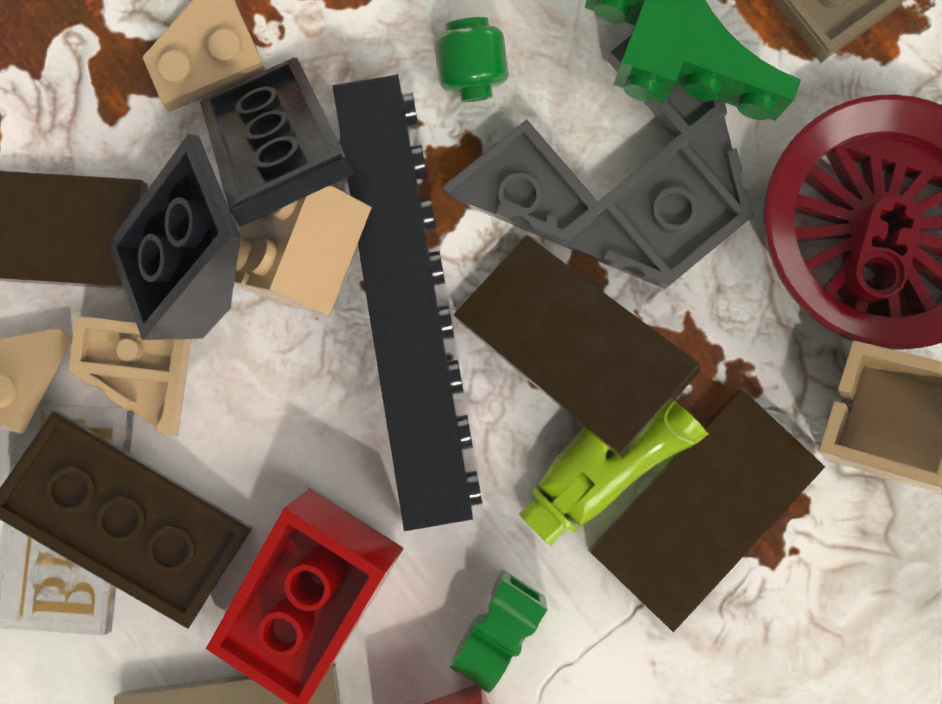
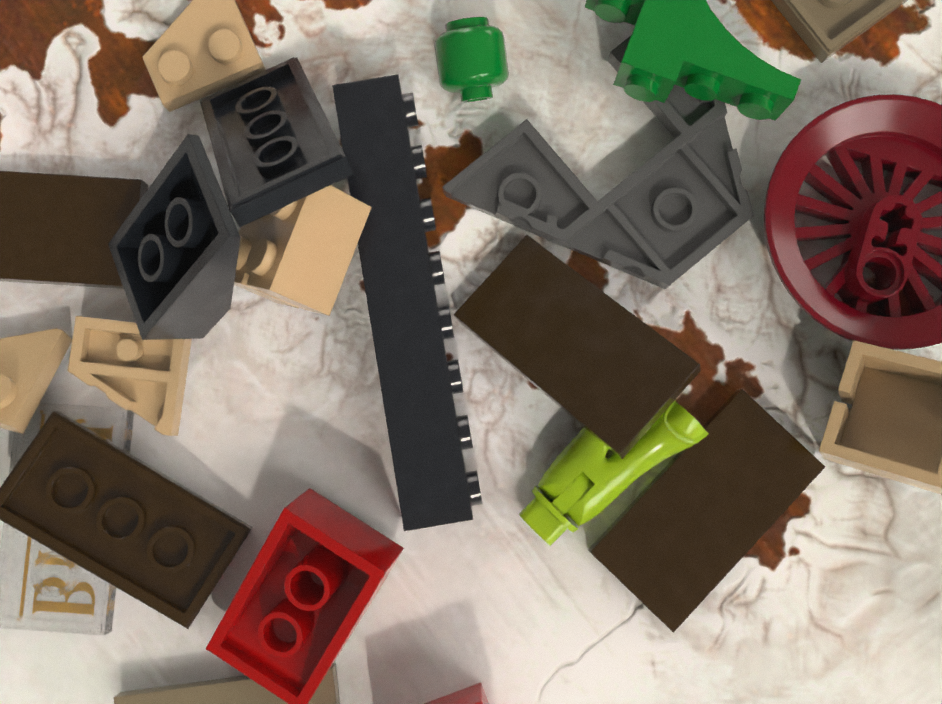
(499, 633): green leg -> none

